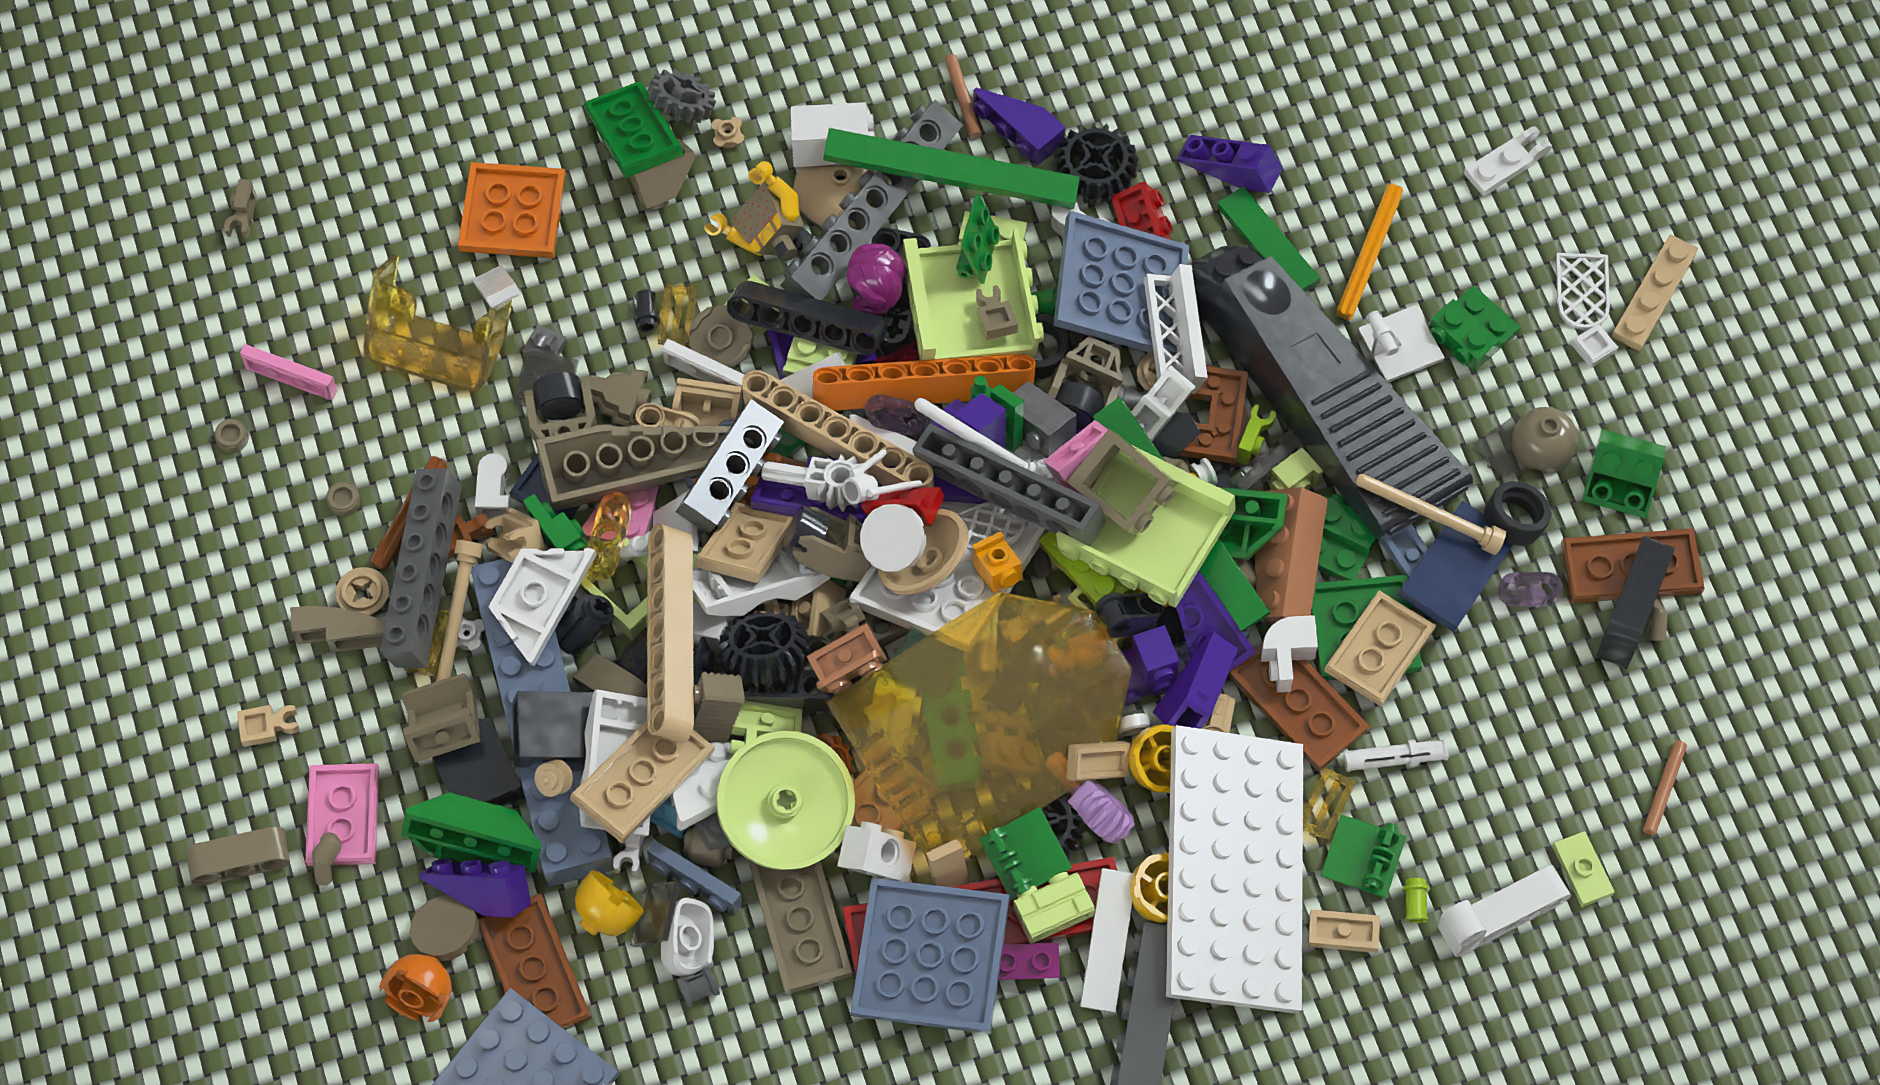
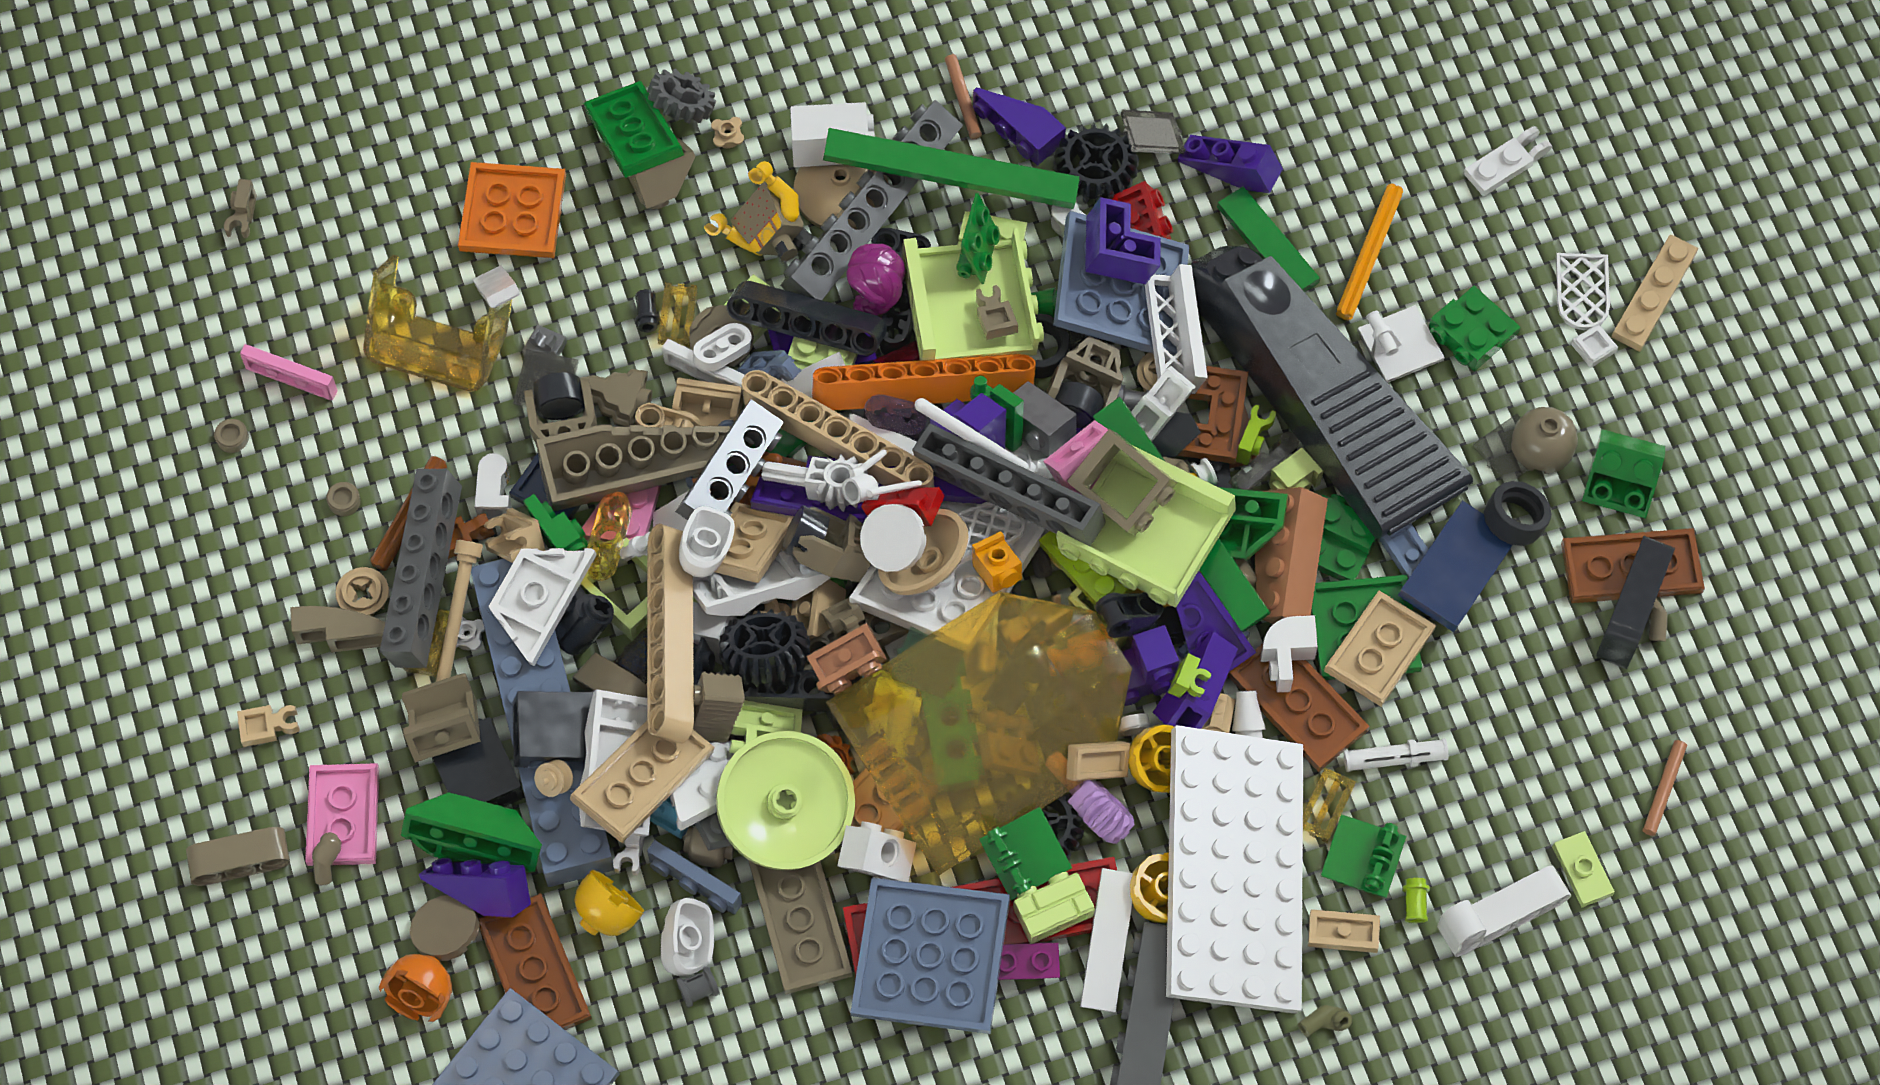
(658, 912): clear smoke piece -> none
(705, 541): none -> white piece
(716, 348): none -> white plate
(774, 363): none -> sand blue hinge
(948, 865): tan tile -> none
(1115, 249): none -> dark purple brick
(1152, 131): none -> clear smoke piece
(1185, 677): none -> lime tile
(1247, 715): none -> white cone
(1325, 1017): none -> olive arm
(1488, 537): tan piece -> none
(1530, 589): clear purple beam -> none

